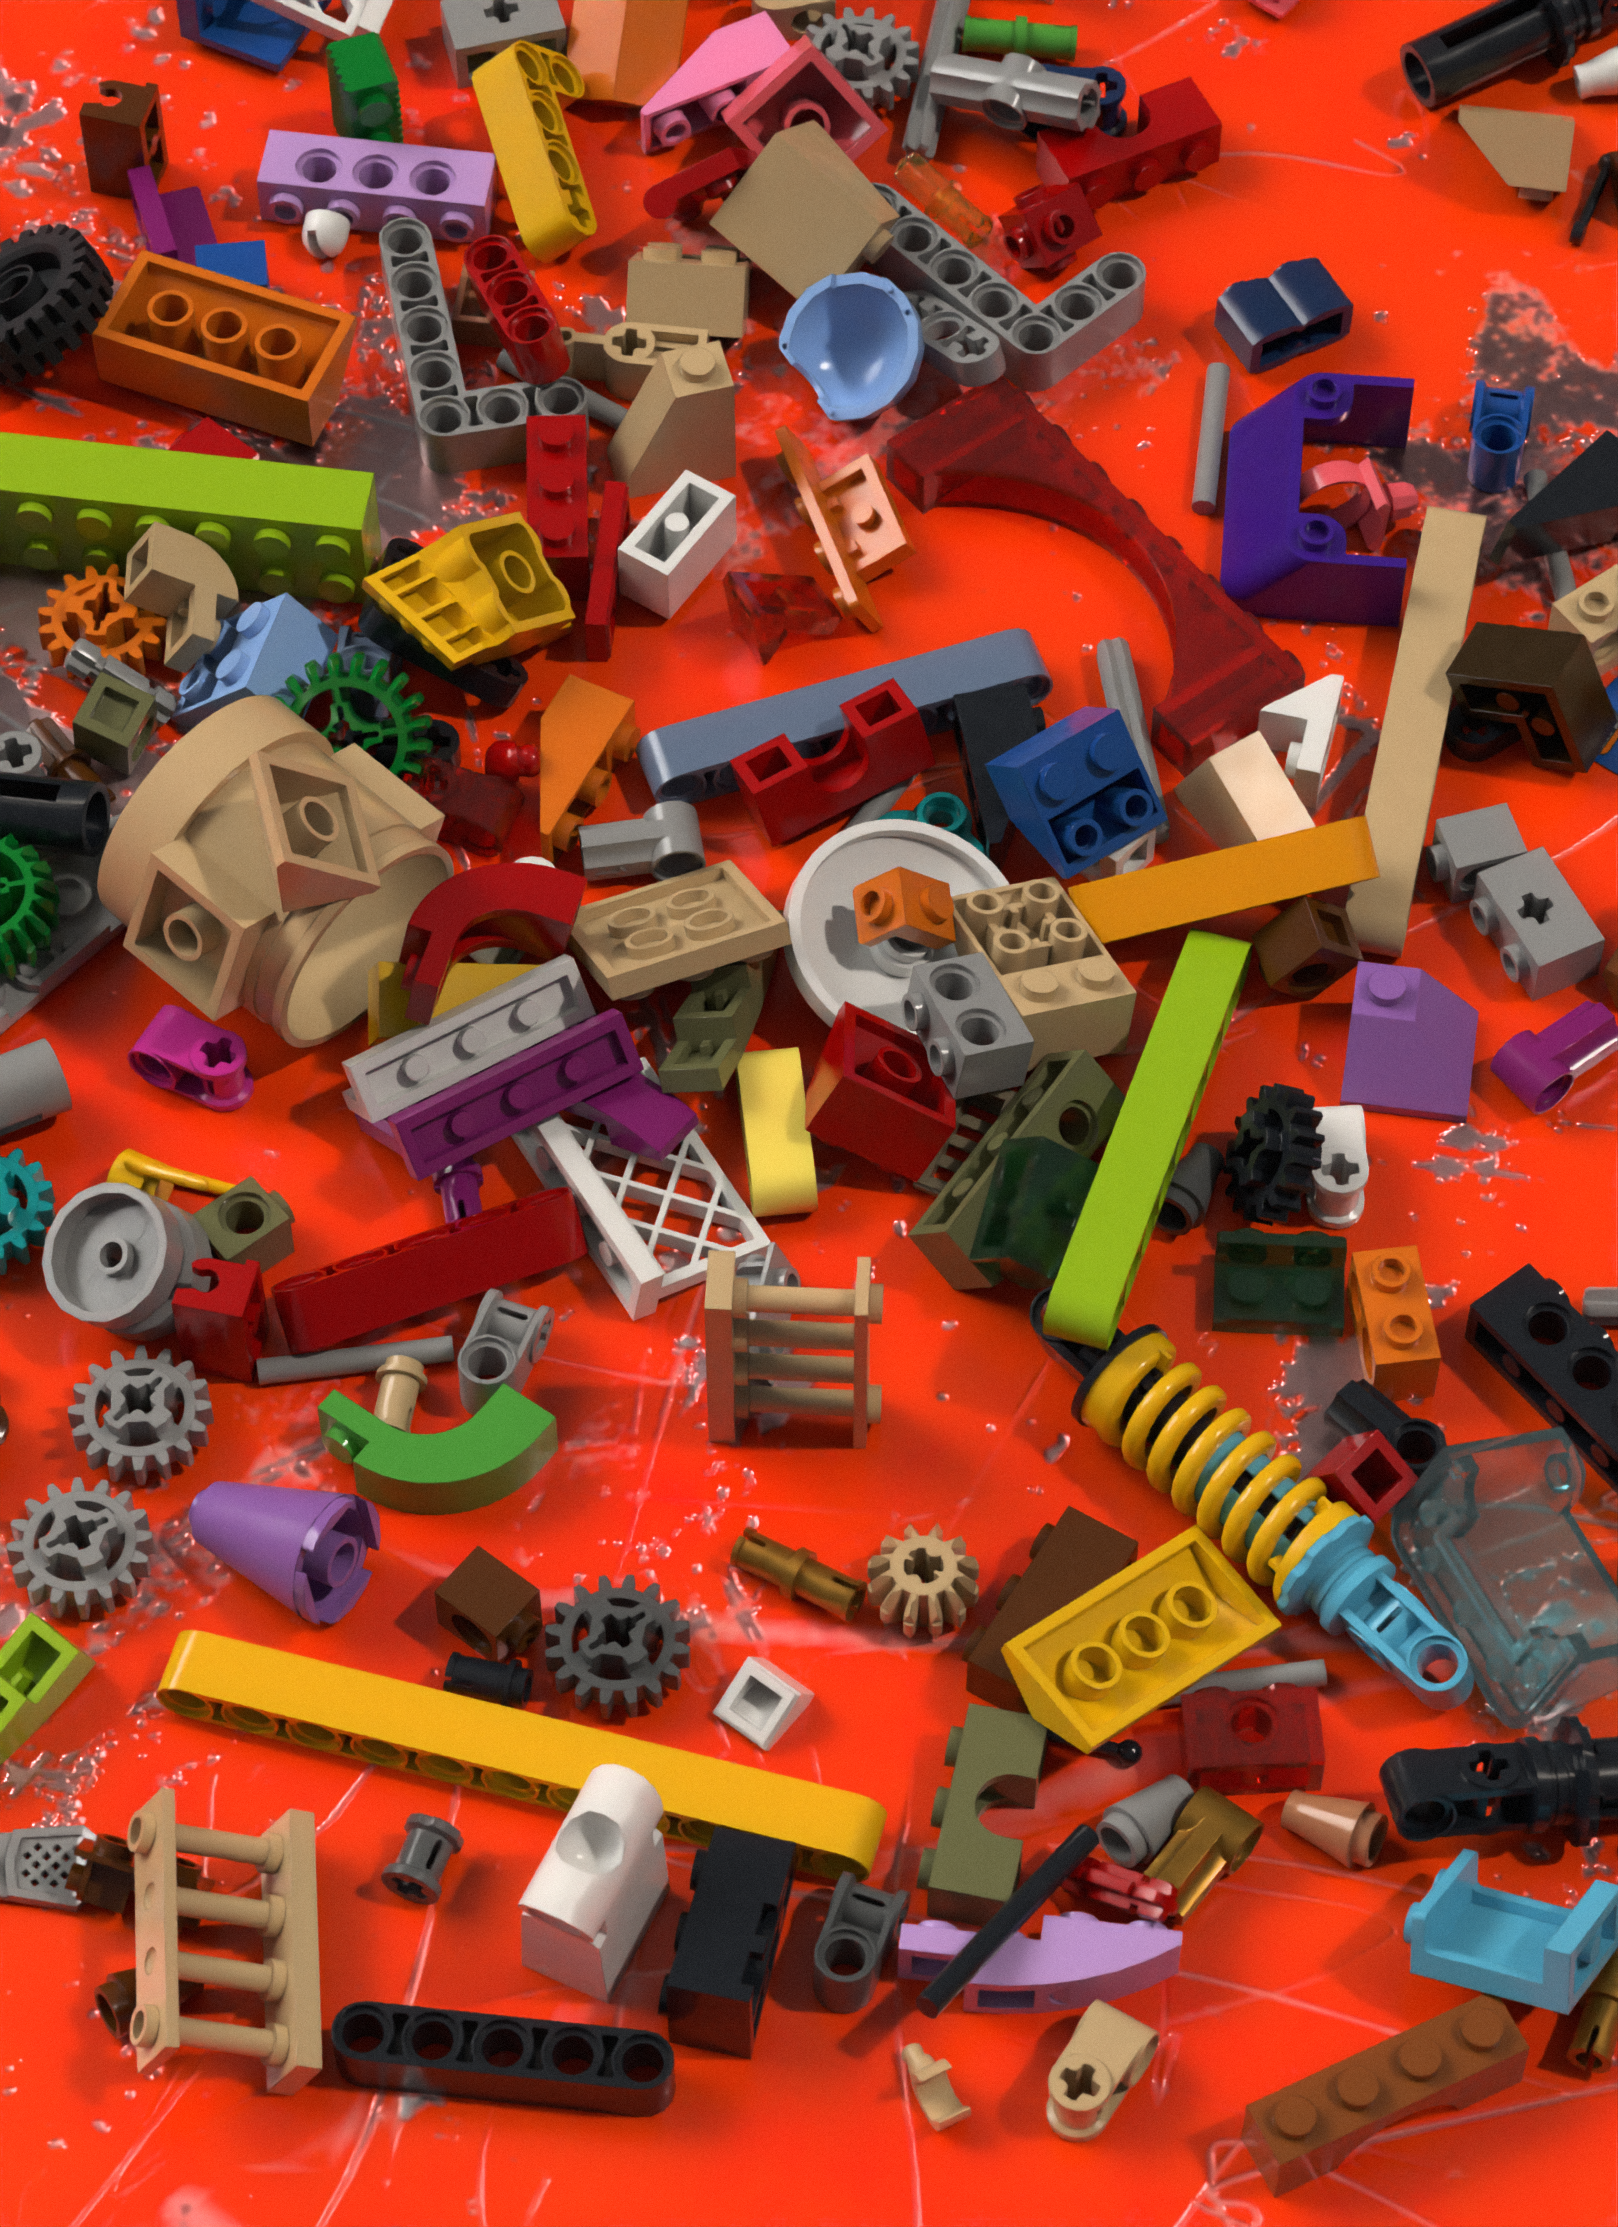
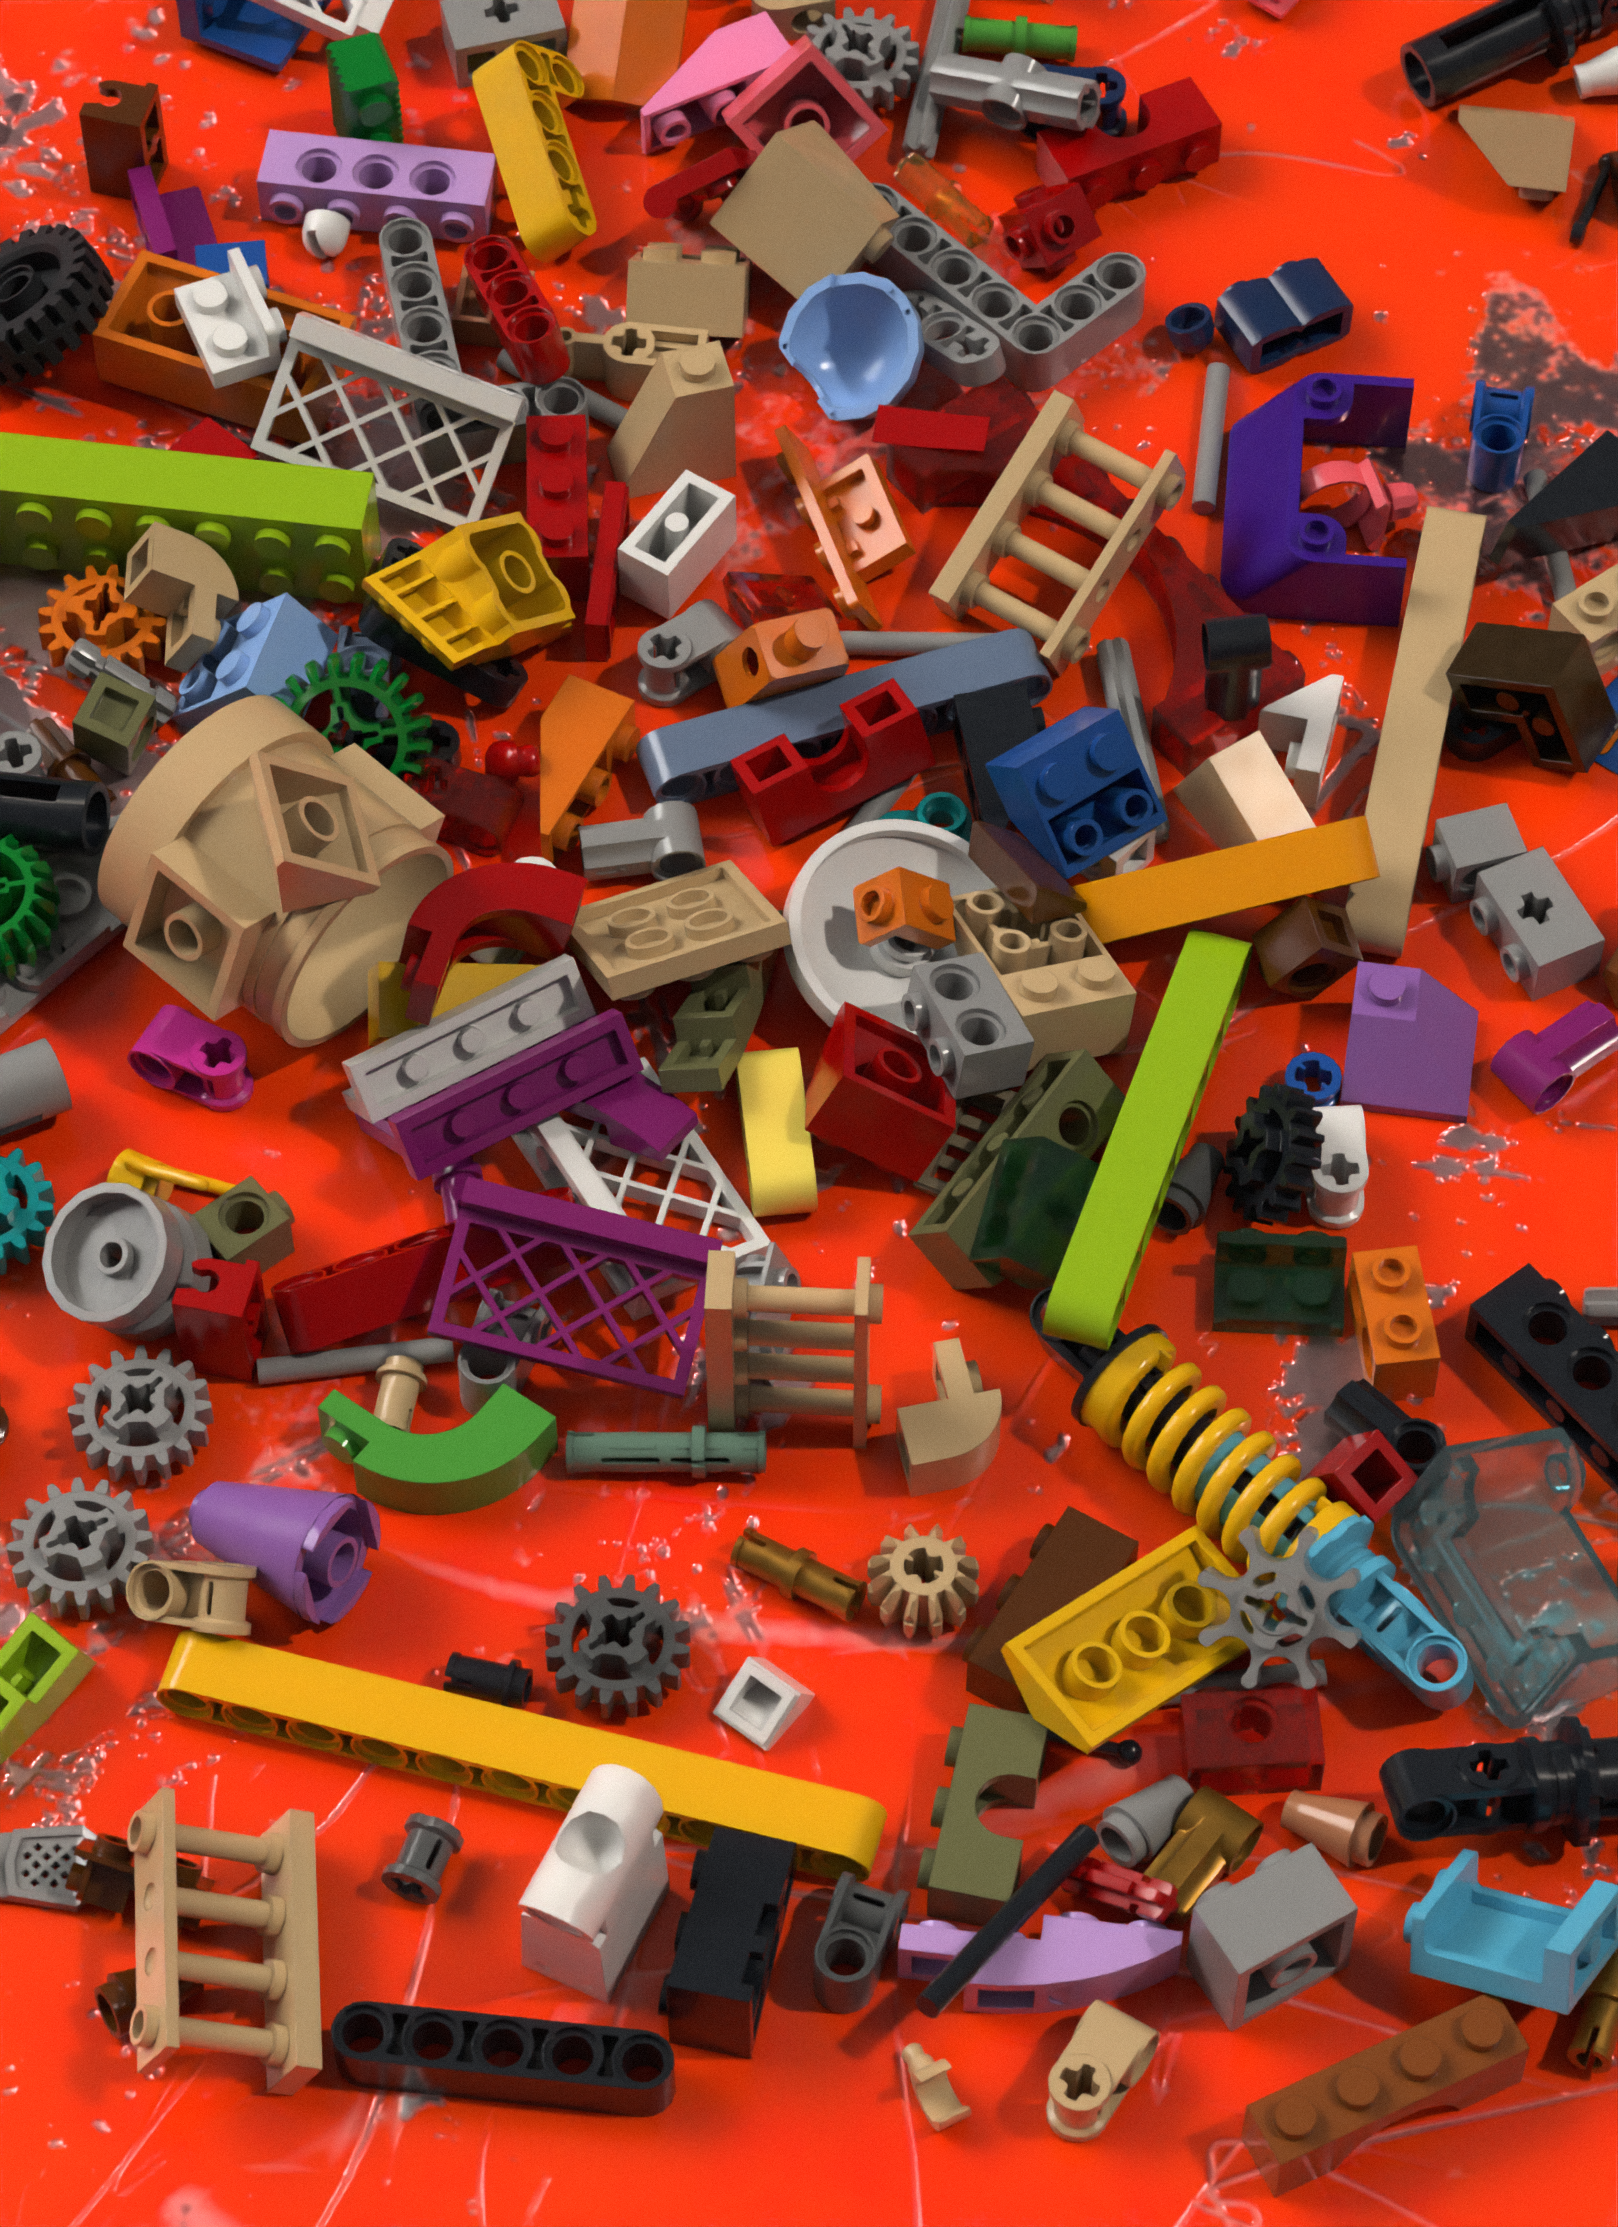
(192, 1594): none -> tan piece
(232, 323): none -> white bracket
(404, 372): none -> white fence
(489, 1607): reddish brown brick -> none
(584, 1232): none -> magenta fence
(667, 1452): none -> sand green pin
(683, 653): none -> light grey piece
(786, 652): none -> orange torso
(901, 643): none -> light grey bar
(930, 429): none -> red sticker
(950, 1438): none -> tan brick
(1022, 874): none -> reddish brown slope
(1029, 483): none -> tan fence
(1190, 327): none -> dark blue hinge
(1234, 657): none -> black piece
(1248, 1597): none -> light grey gear
(1270, 1934): none -> light grey brick
(1319, 1067): none -> blue bush

